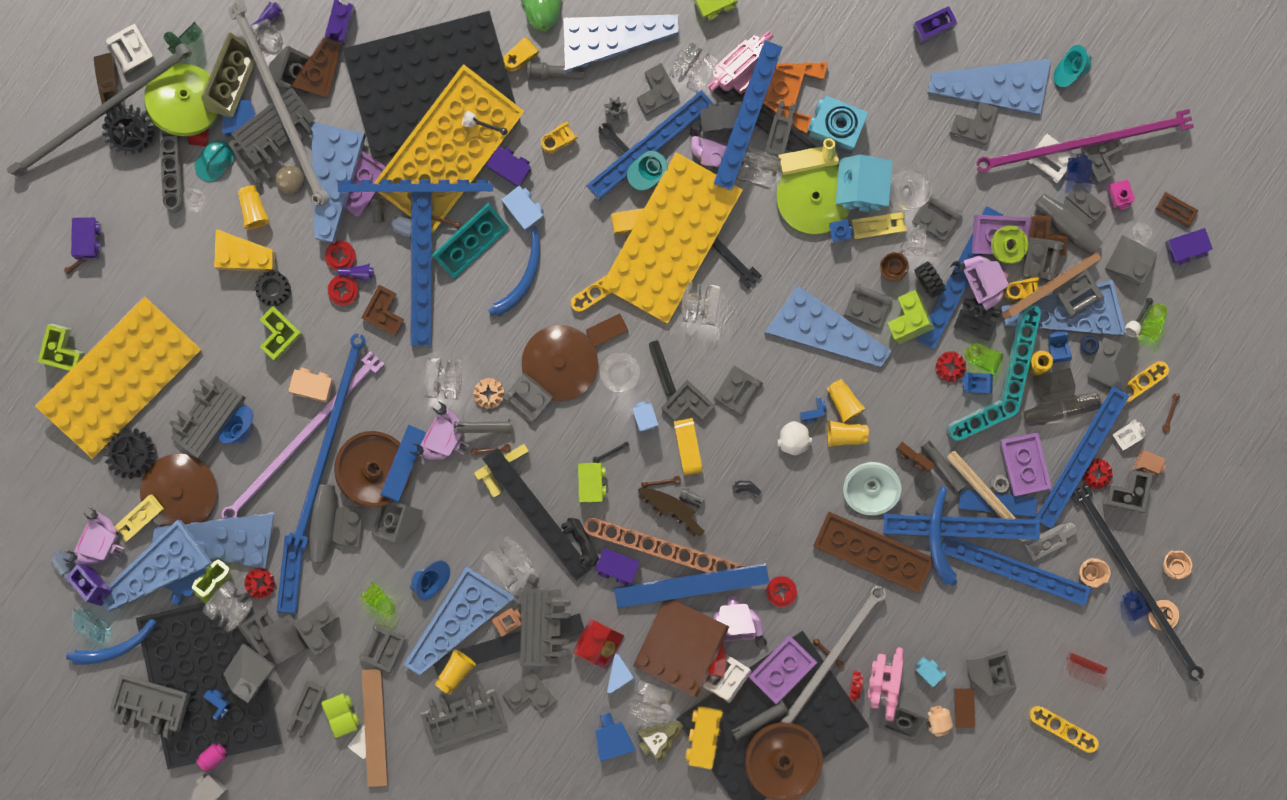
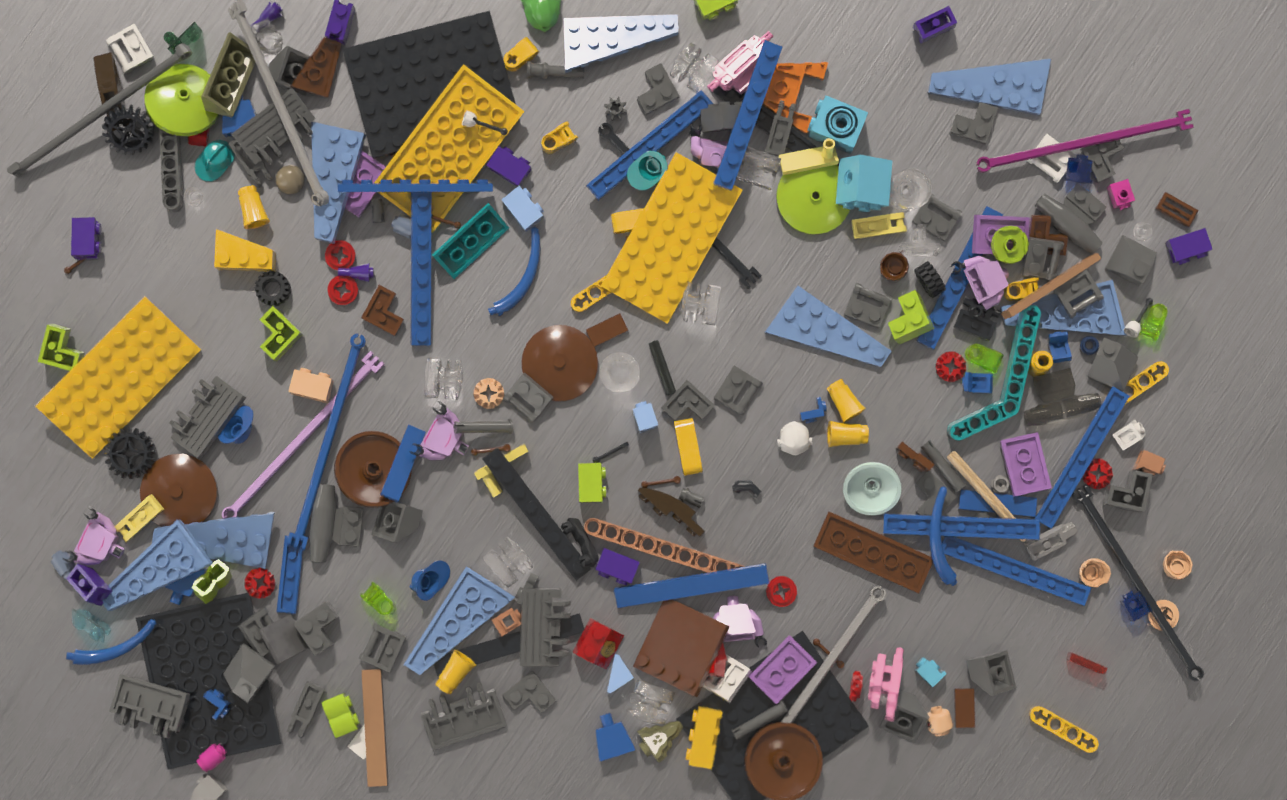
(227, 606): clear wheel -> none
(841, 231): blue bracket -> none
(1073, 65): teal piece -> none
(1166, 427): reddish brown hinge -> none

